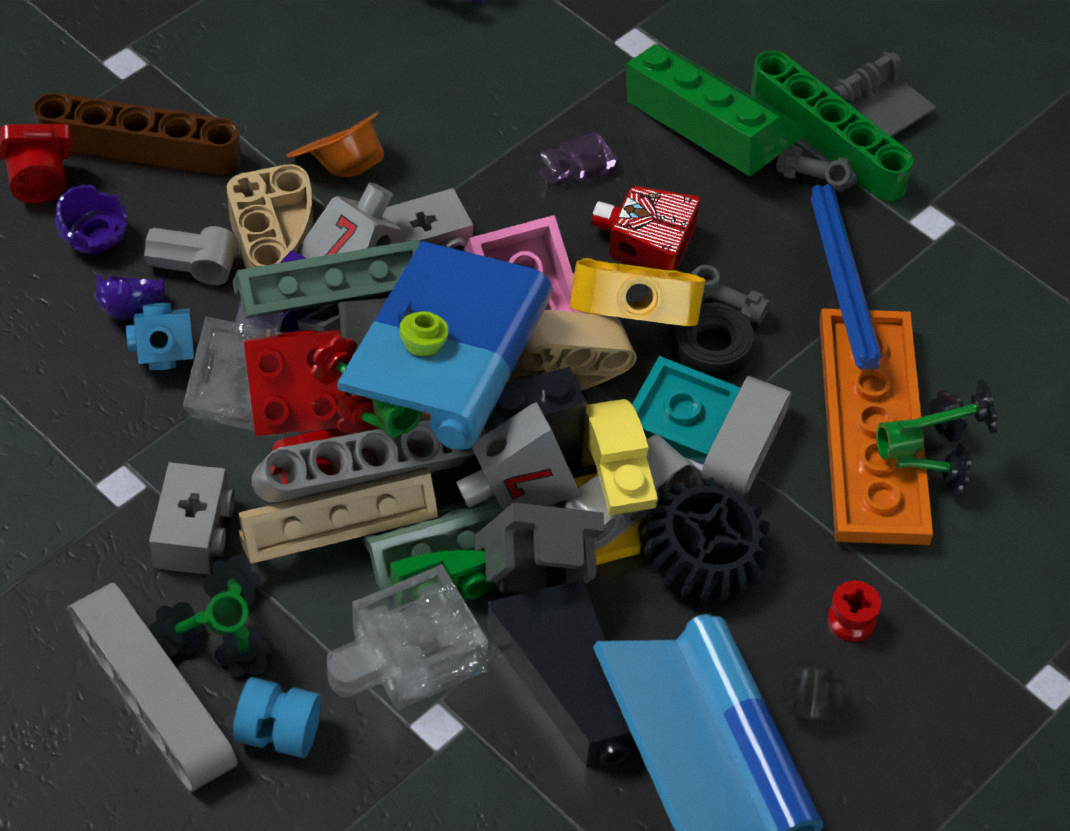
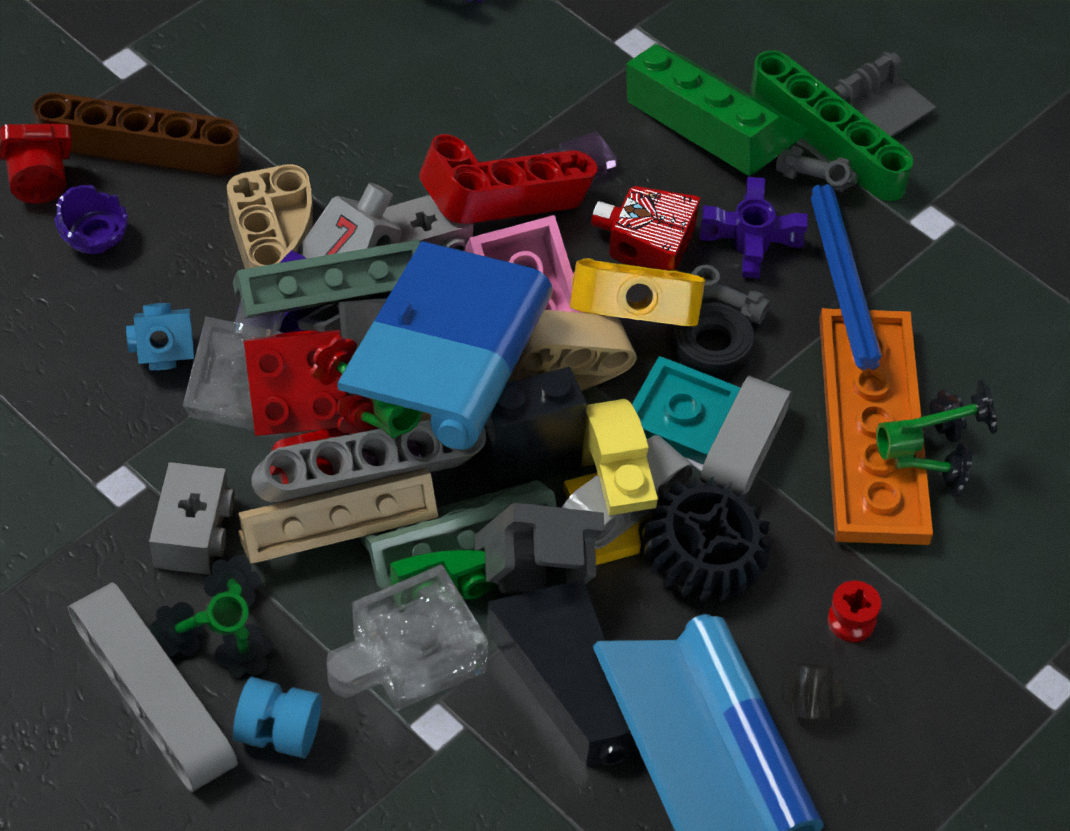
(126, 296): dark purple hair -> none
(205, 255): light grey piece -> none
(347, 151): orange piece -> none
(423, 333): lime plate -> none
(503, 188): none -> red beam
(520, 464): light grey torso -> none
(753, 227): none -> dark purple pin

